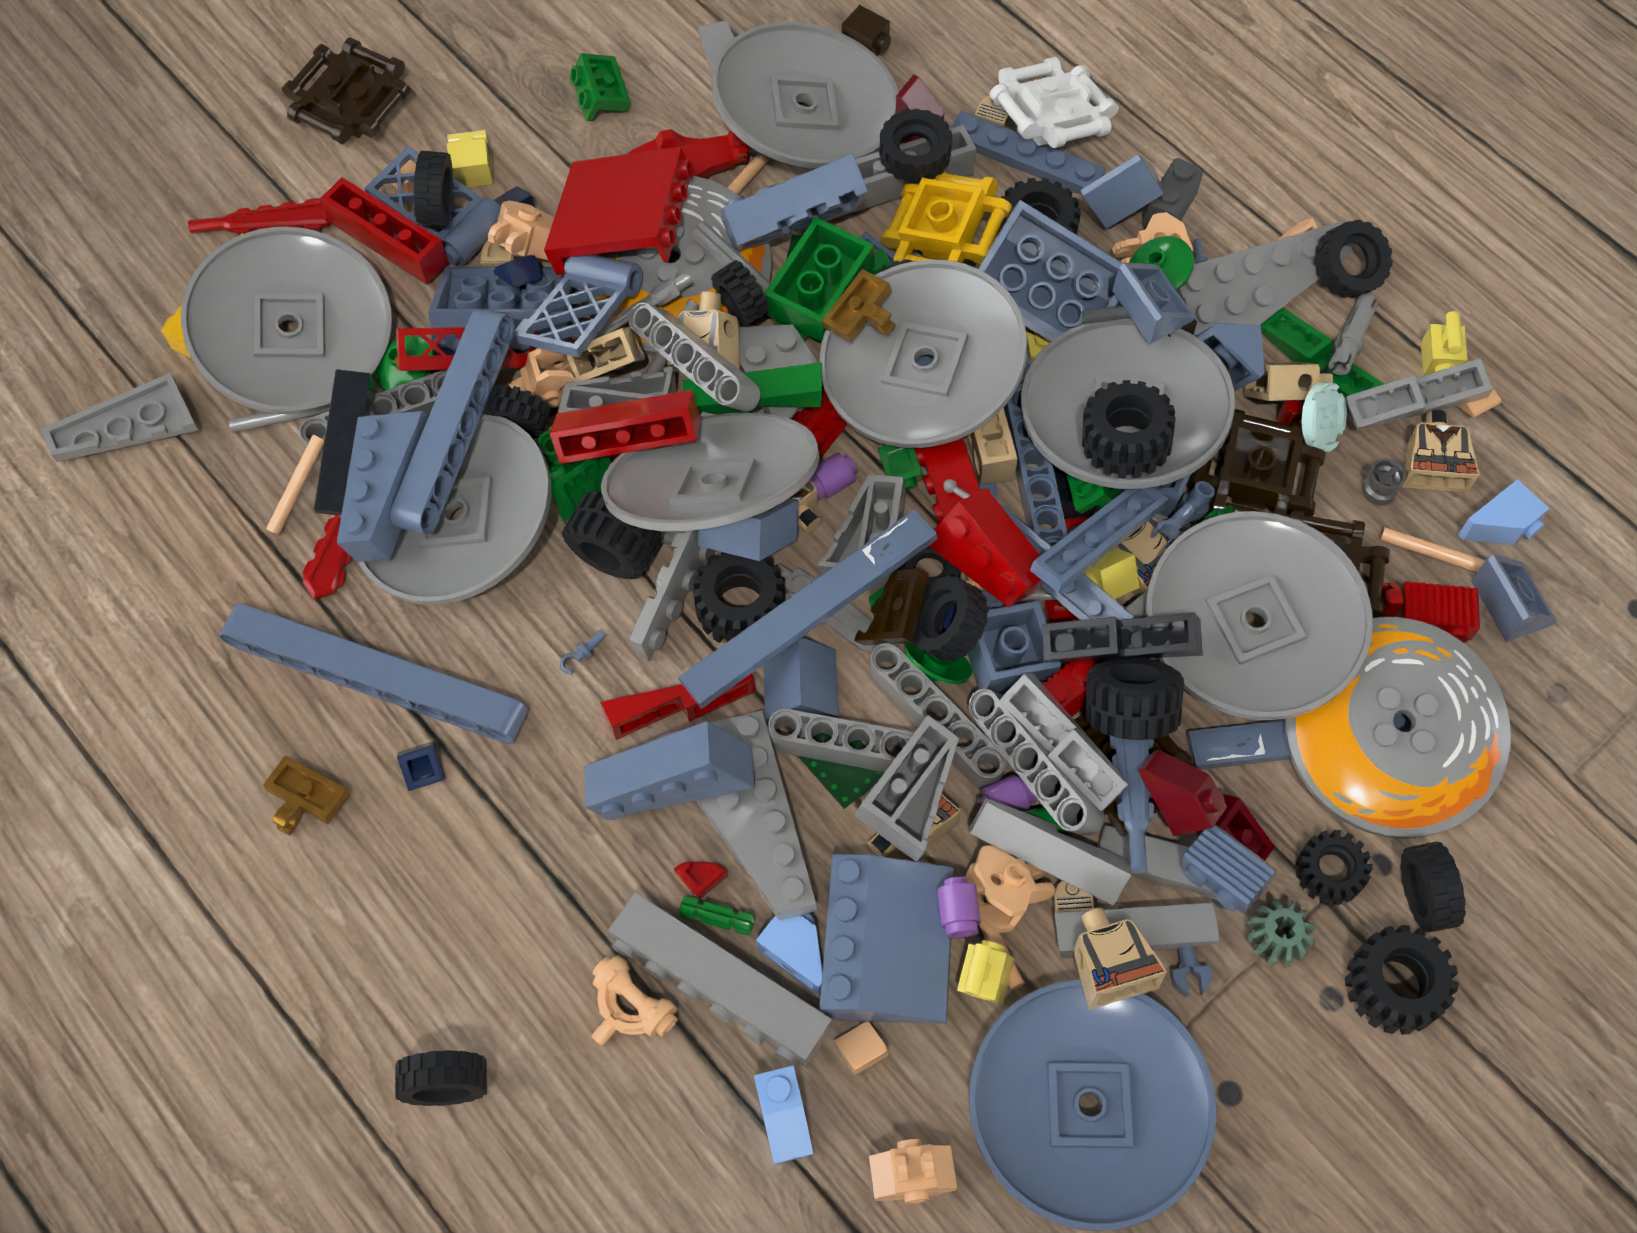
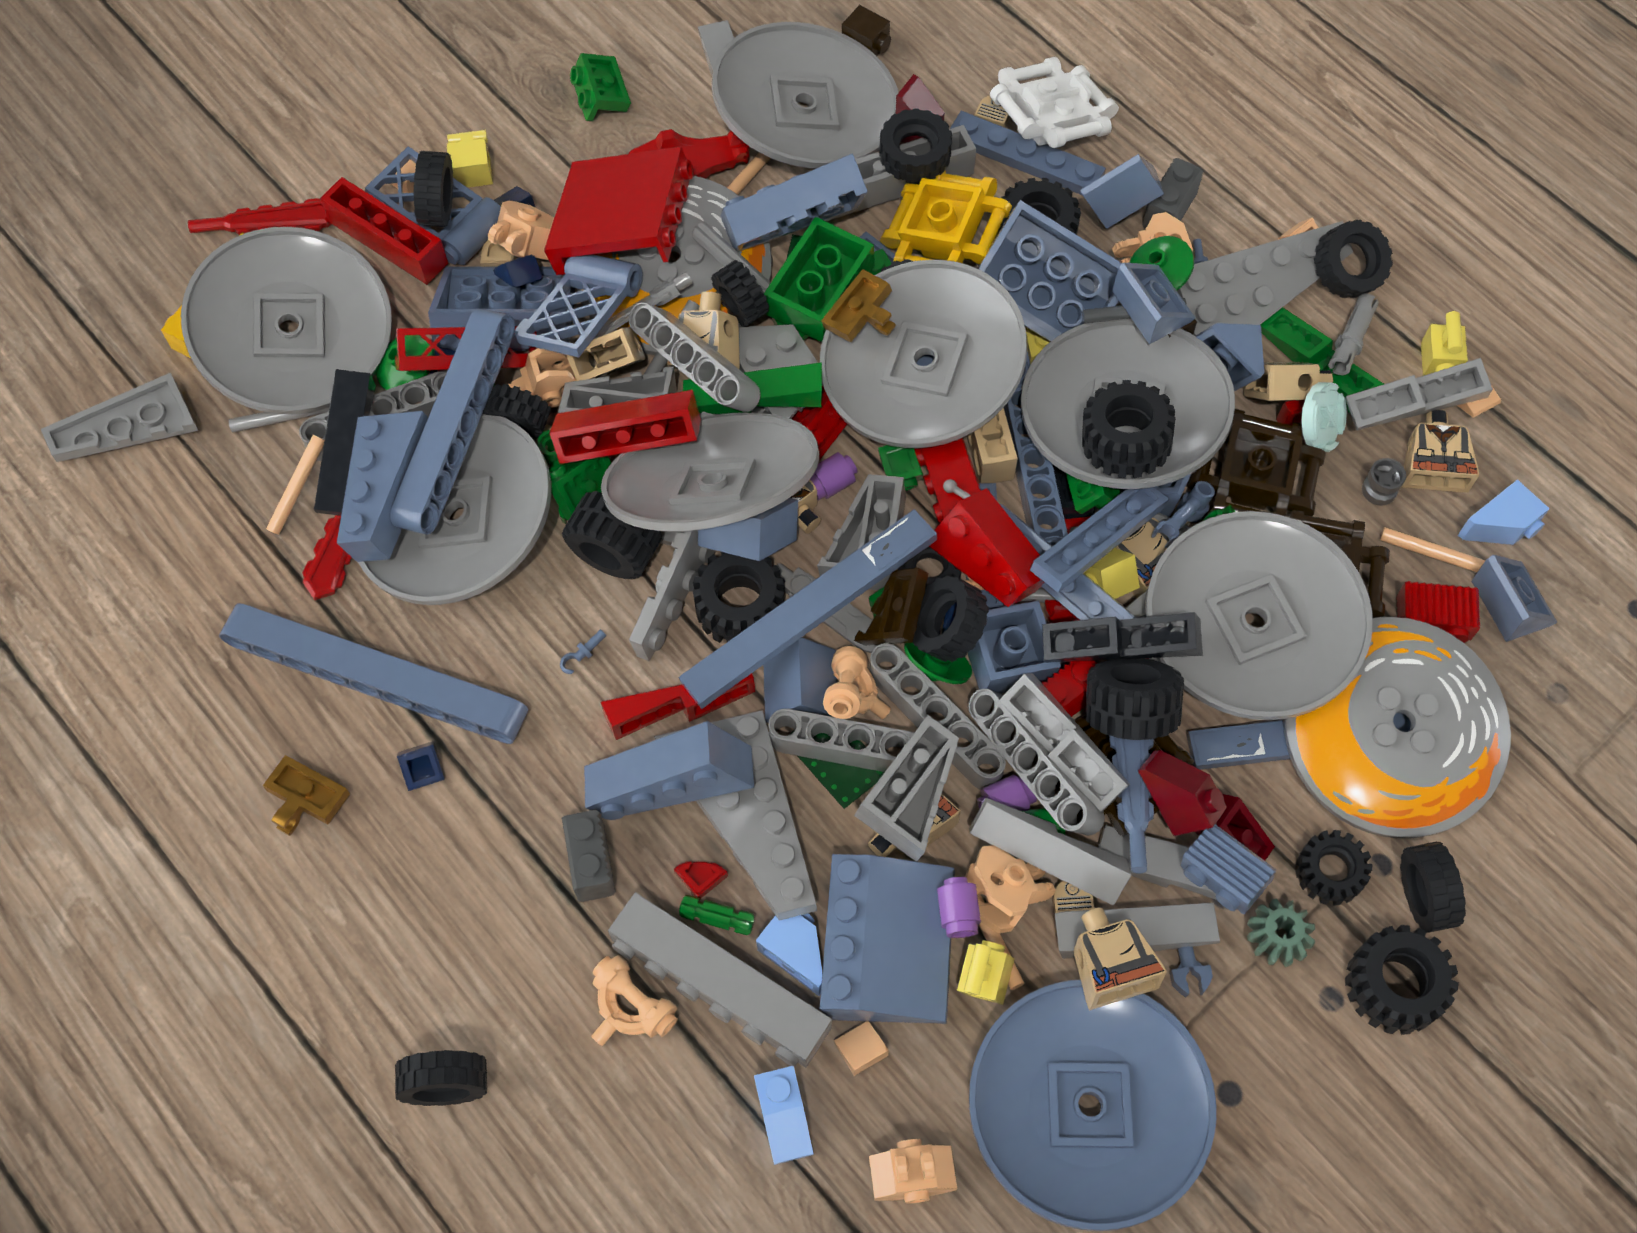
(349, 93): dark brown brick -> none
(588, 856): none -> dark grey brick
(856, 686): none -> light nougat piece
(1392, 599): red tile -> none

